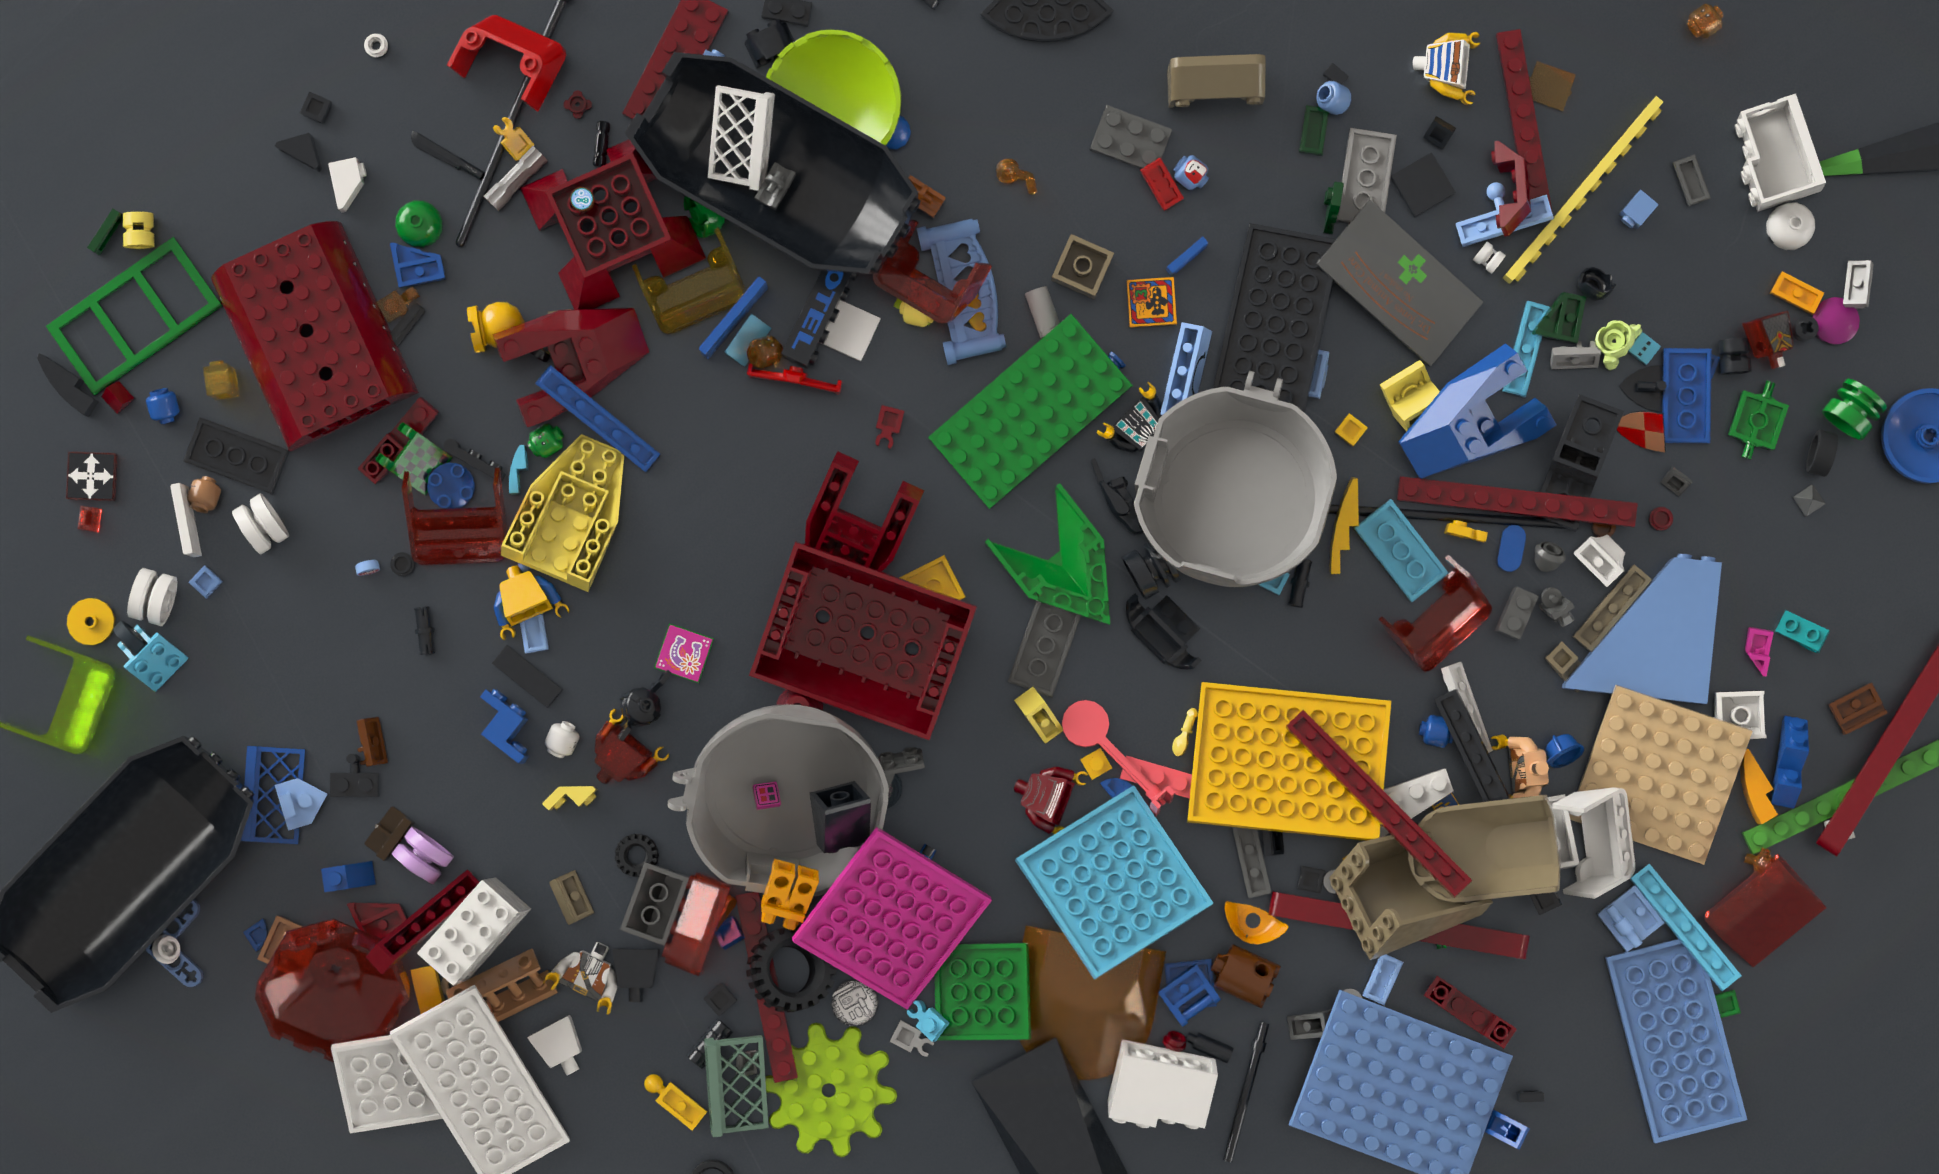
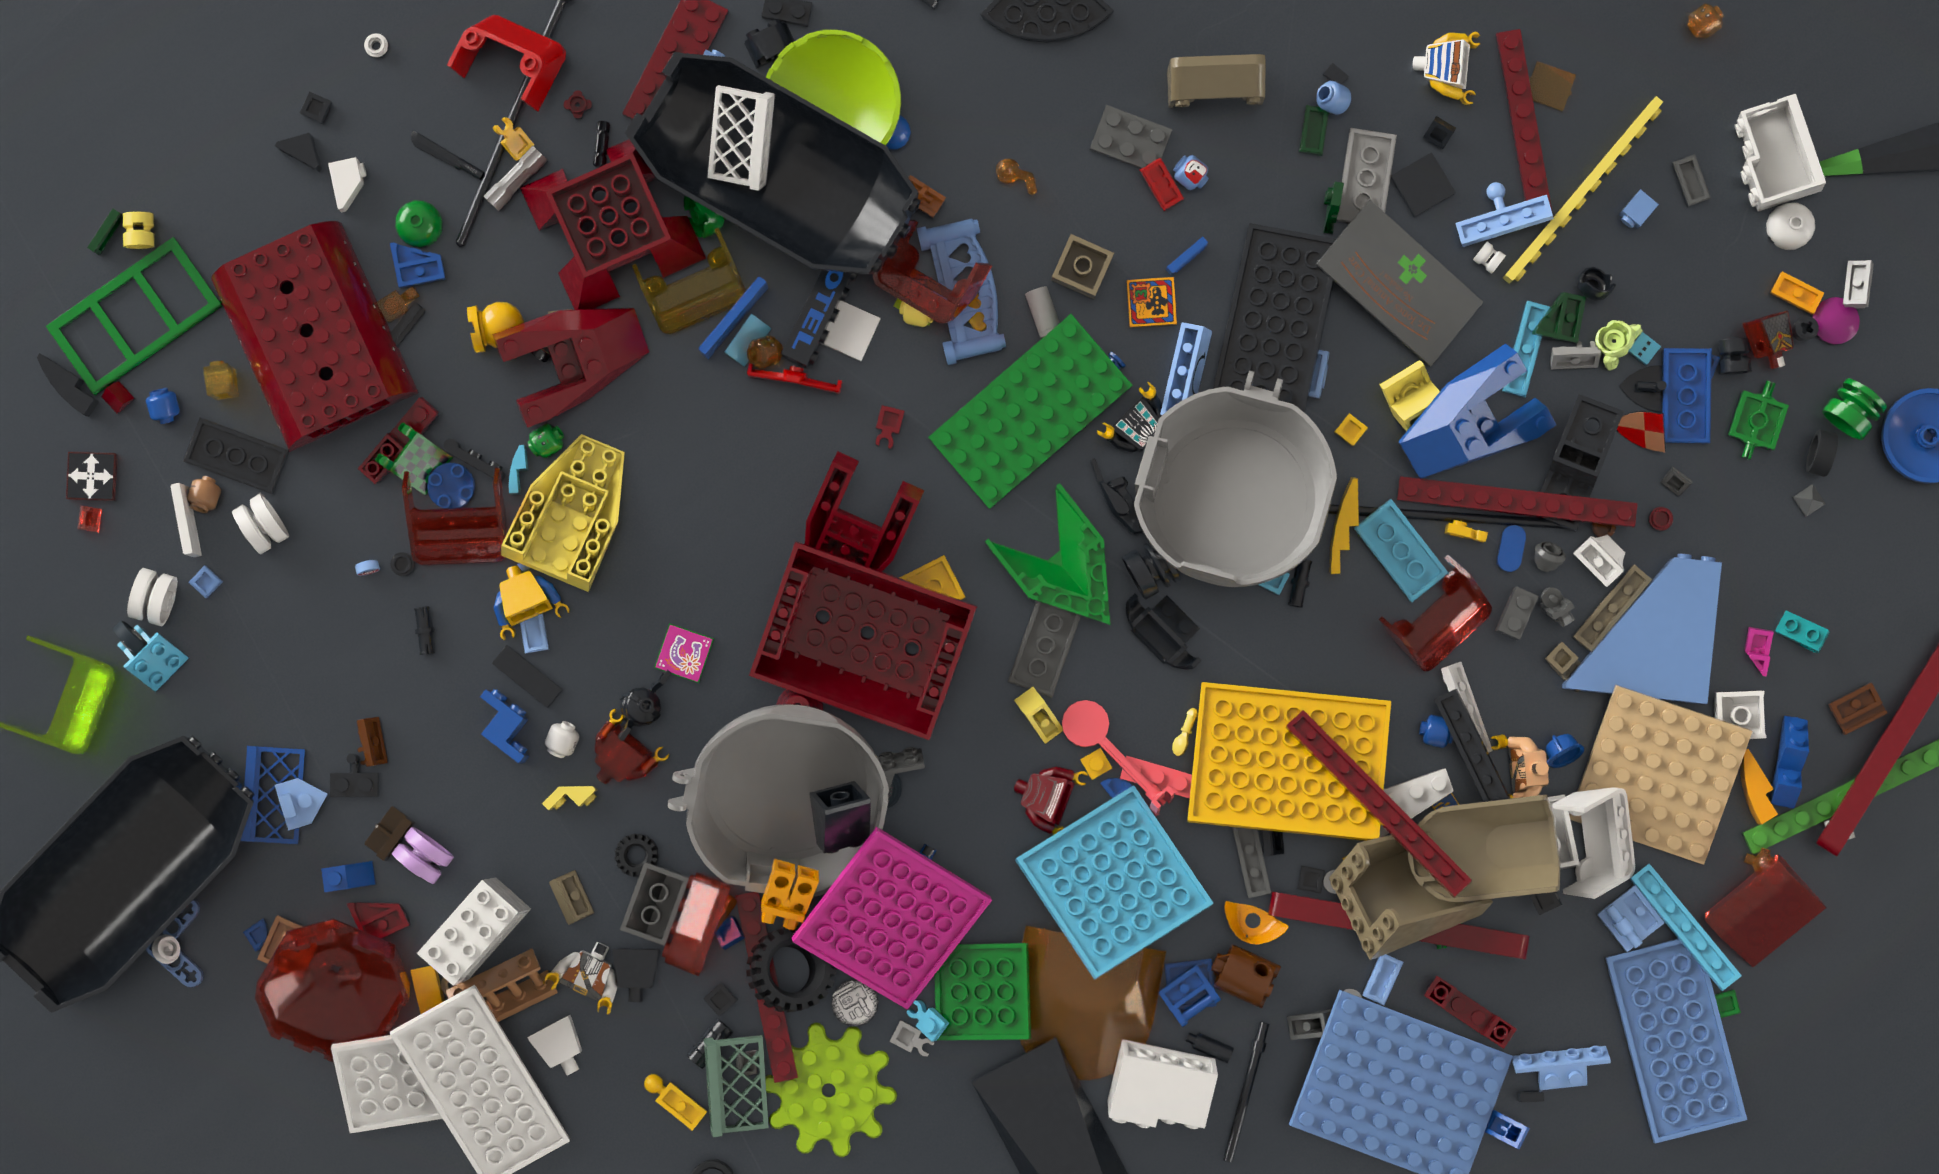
(103, 621): yellow plate -> none
(421, 923): dark red brick -> none
(582, 199): tile -> none
(597, 418): blue tile -> none
(766, 795): dark pink tile -> none
(775, 186): dark grey hips -> none
(1175, 1041): dark red plate -> none
(1512, 214): dark red slope -> none
(1563, 1067): none -> light blue bracket

